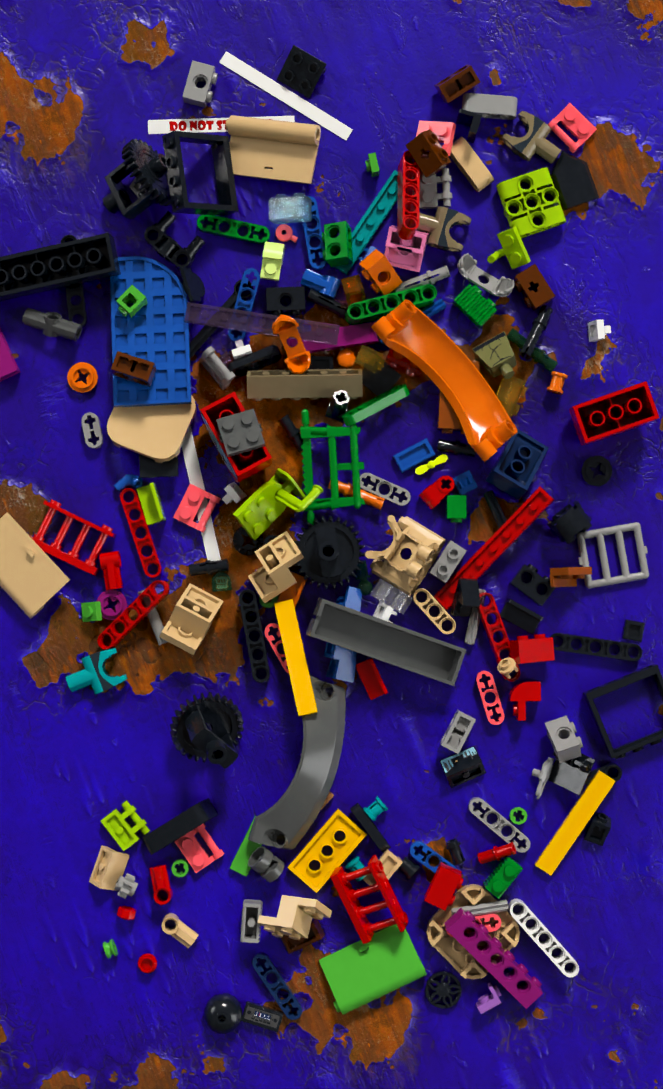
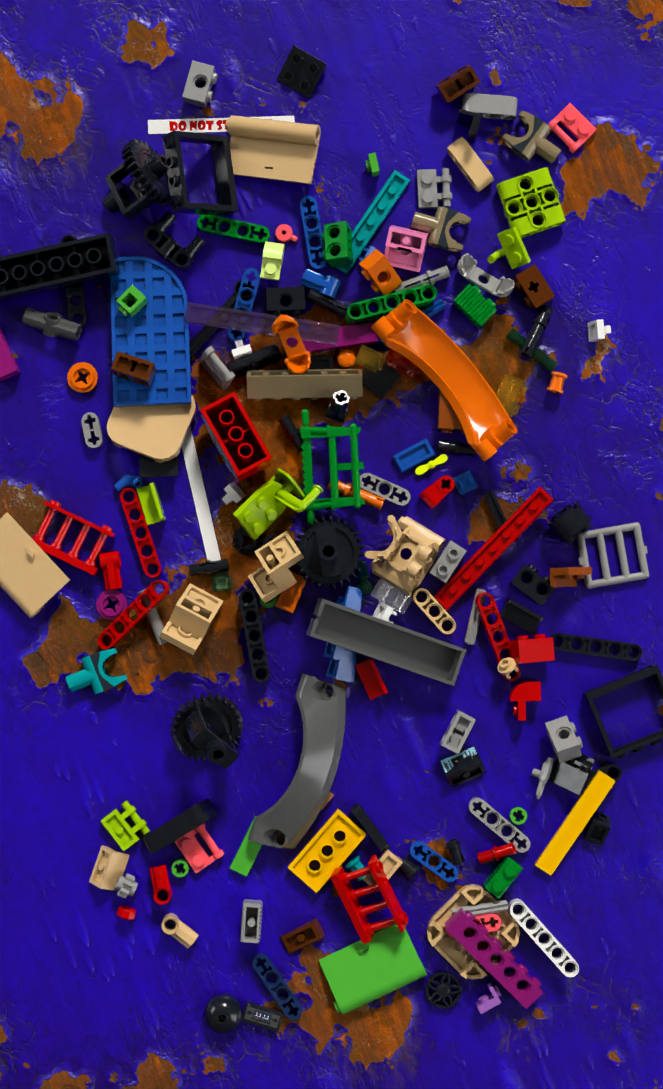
(91, 611): bright green plate -> none
(110, 948): bright green bush -> none
(147, 963): red plate -> none
(191, 504): coral plate -> none
(192, 285): black piece -> none
(240, 432): dark grey plate -> none
(266, 864): dark grey wheel -> none
(270, 638): coral beam -> none
(286, 95): white sticker -> none
(290, 209): clear light blue brick -> none
(294, 917): tan bracket -> none
(295, 657): yellow tile -> none
(353, 289): clear orange brick -> none
(375, 404): green beam -> none
(375, 808): teal bush -> none
(408, 197): red beam -> none
(428, 162): reddish brown brick -> none
(443, 130): coral plate -> none
(443, 886): red brick -> none
(456, 508): green brick -> none
(465, 597): black slope -> none
(496, 356): olive torso -> none
(499, 709): coral beam -> none
(517, 464): dark blue slope -> none
(573, 181): black tile -> none
(605, 468): black gear -> none
(614, 413): red brick -> none
(633, 630): black tile -> none

